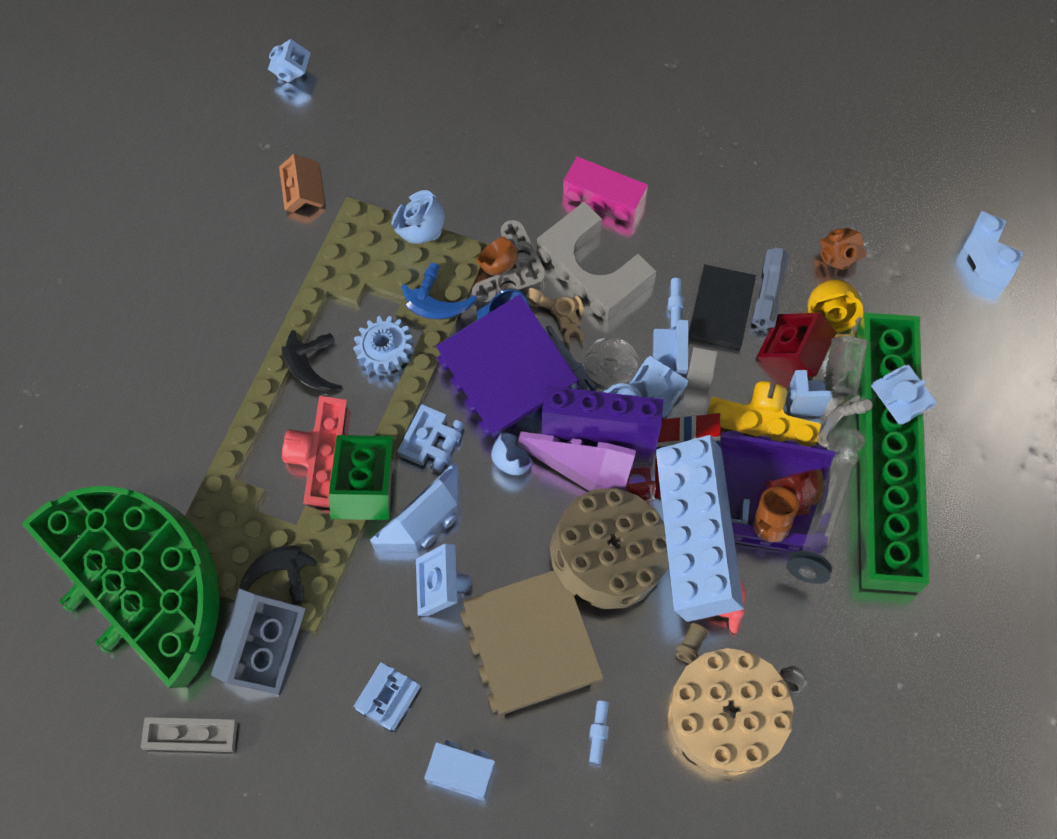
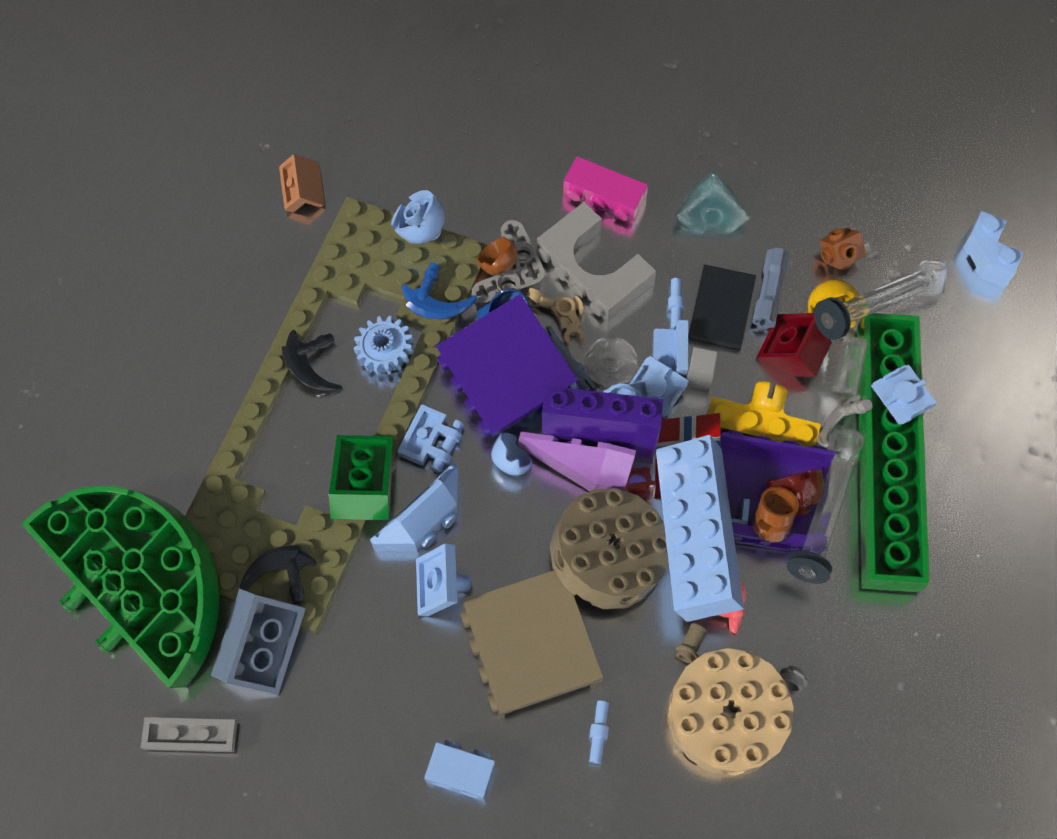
(288, 60): light blue brick -> none
(316, 449): coral plate -> none
(387, 696): light blue piece -> none
(712, 207): none -> clear light blue slope
(806, 397): light blue panel -> none
(835, 317): none -> clear piece

